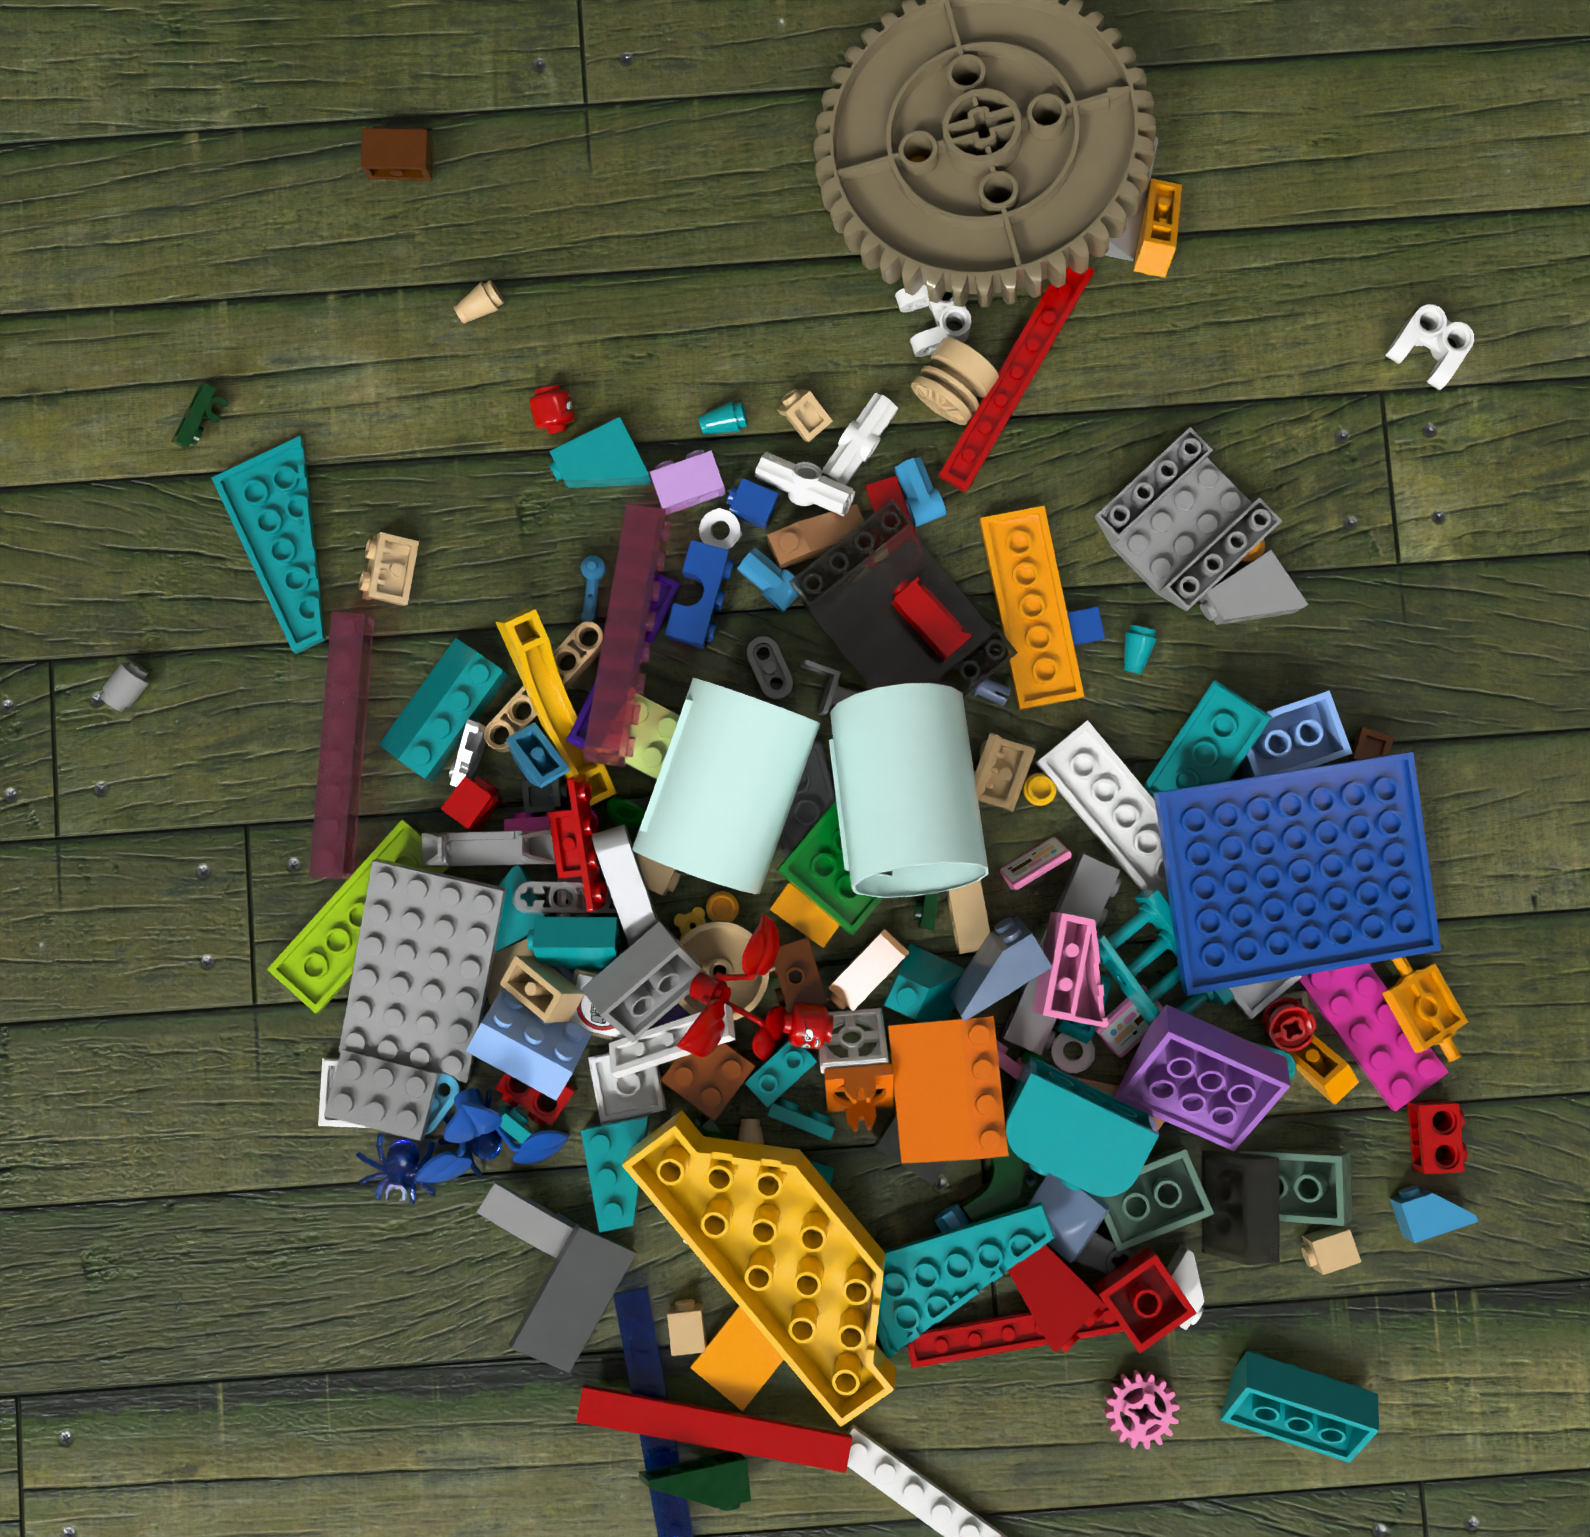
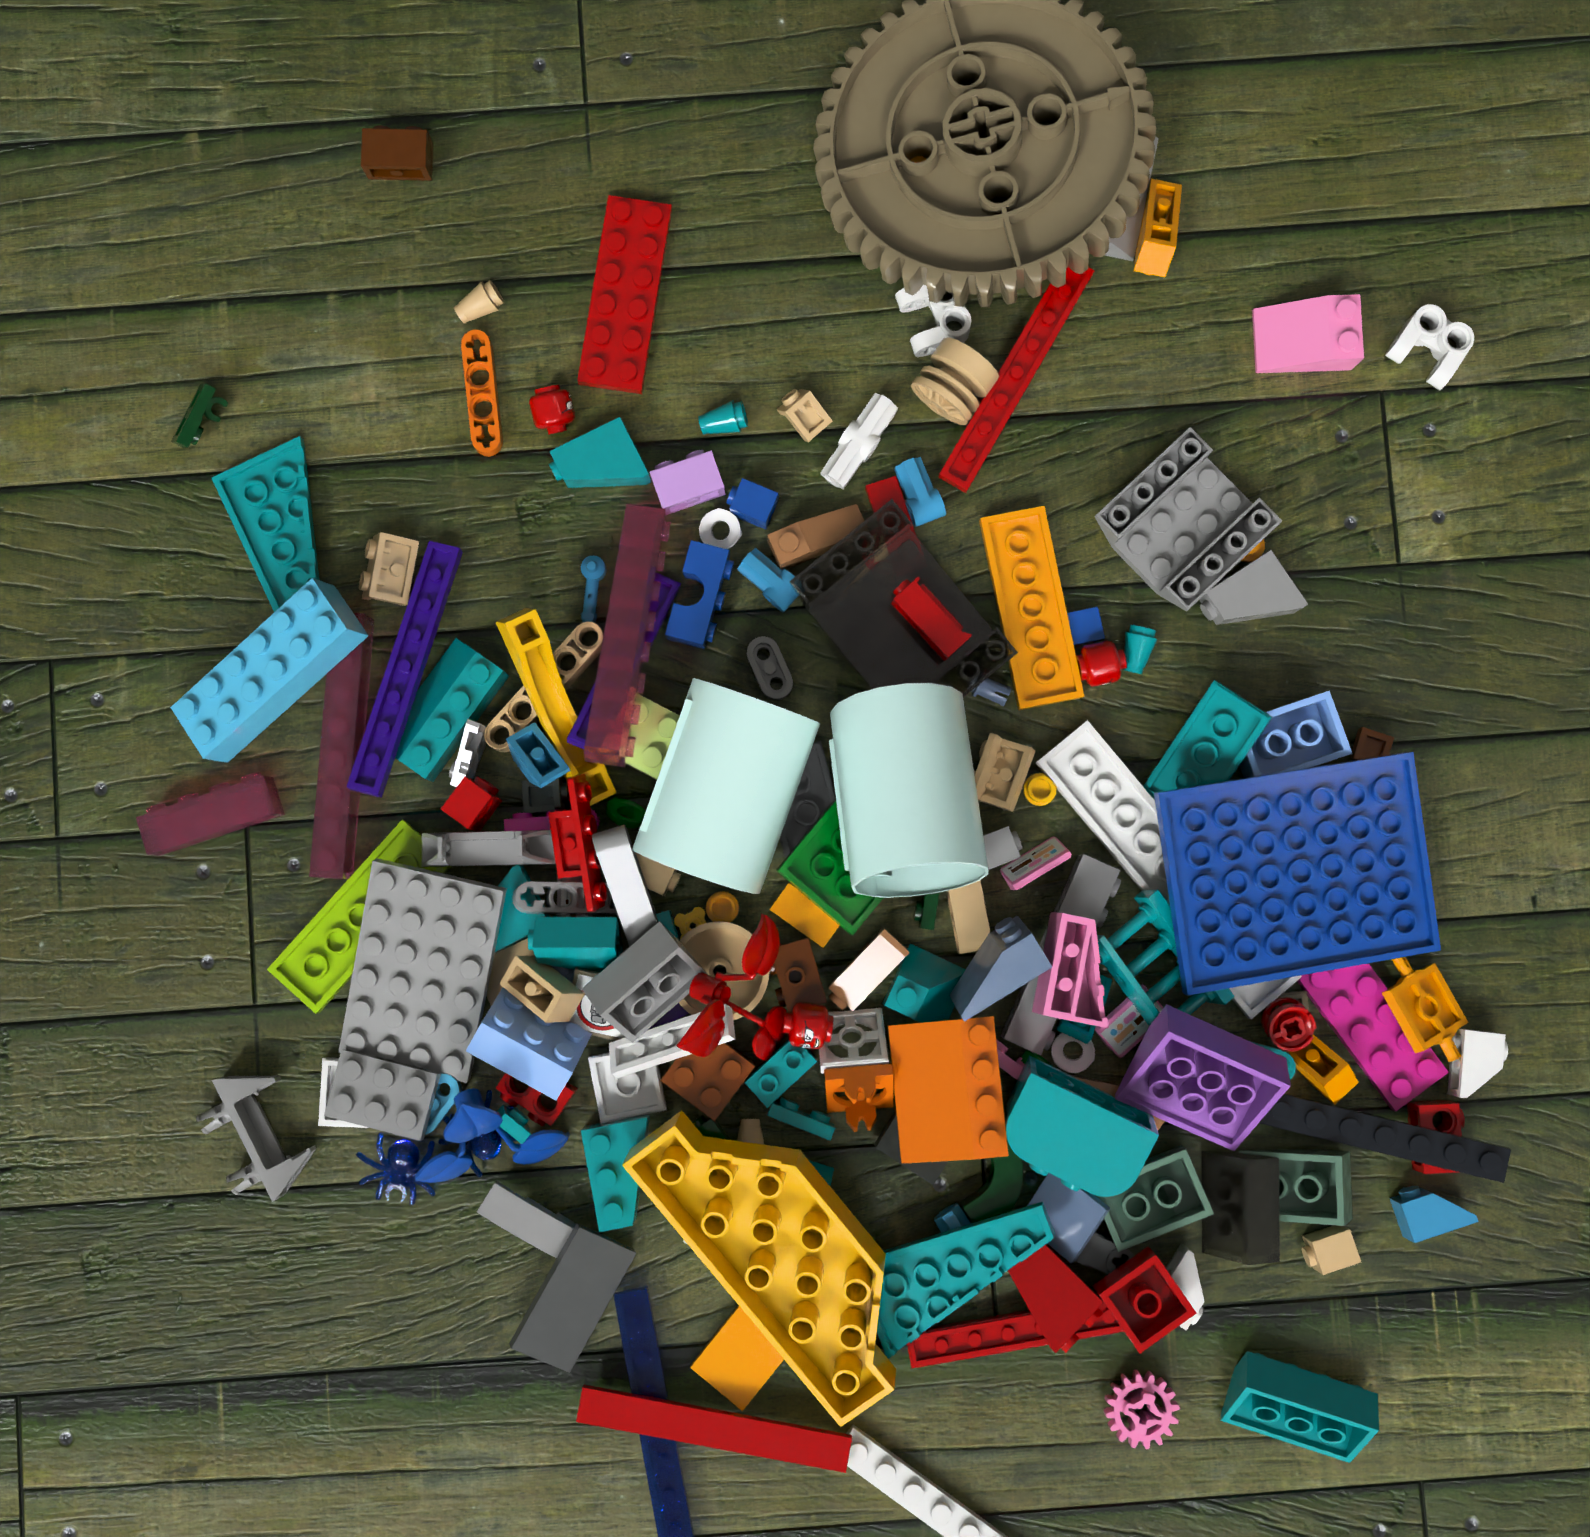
(125, 686): light grey brick -> none
(209, 815): none -> clear pink brick
(256, 1134): none -> light grey hose
(269, 671): none -> medium azure brick
(404, 669): none -> dark purple plate
(480, 393): none -> orange beam
(625, 294): none -> red plate
(667, 920): none -> teal tile
(687, 1328): tan brick -> none
(710, 1480): dark green slope -> none
(804, 483): white piece -> none
(833, 692): light grey bracket -> none
(1002, 847): none -> light grey brick
(1101, 663): none -> red head
(1309, 335): none -> bright pink slope
(1390, 1137): none -> black plate
(1480, 1060): none -> white slope

